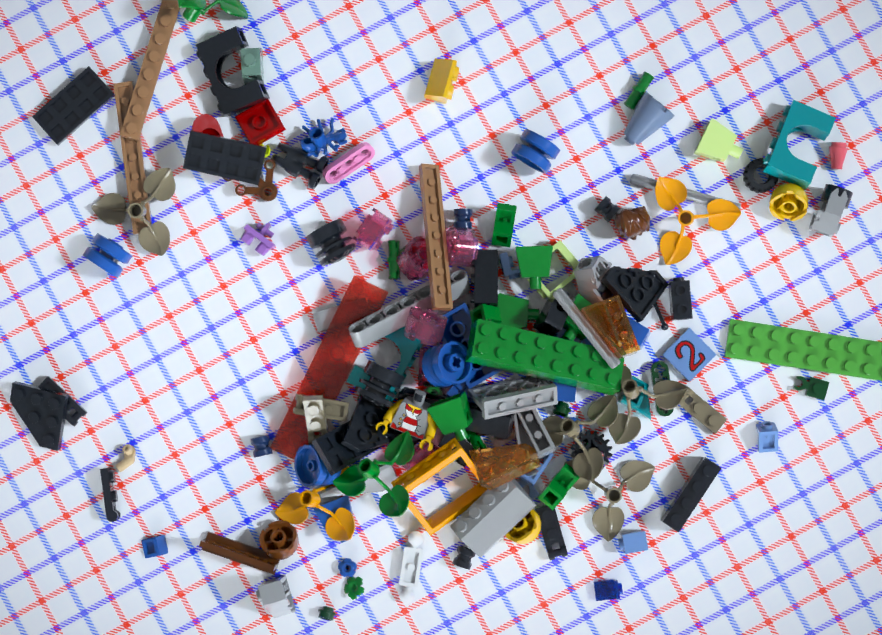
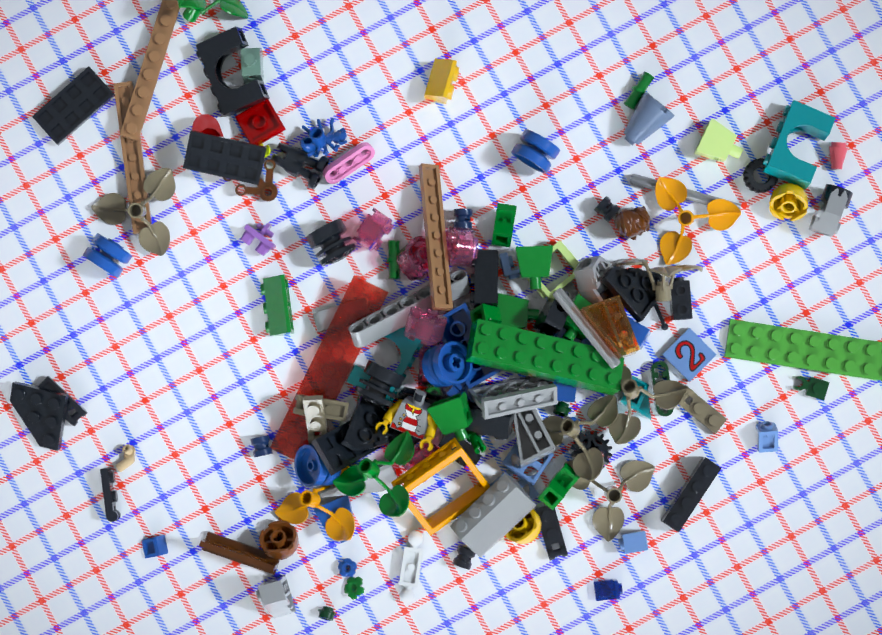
(277, 306): none -> green slope
(504, 463): clear orange wedge -> none
(663, 287): none -> dark tan plant

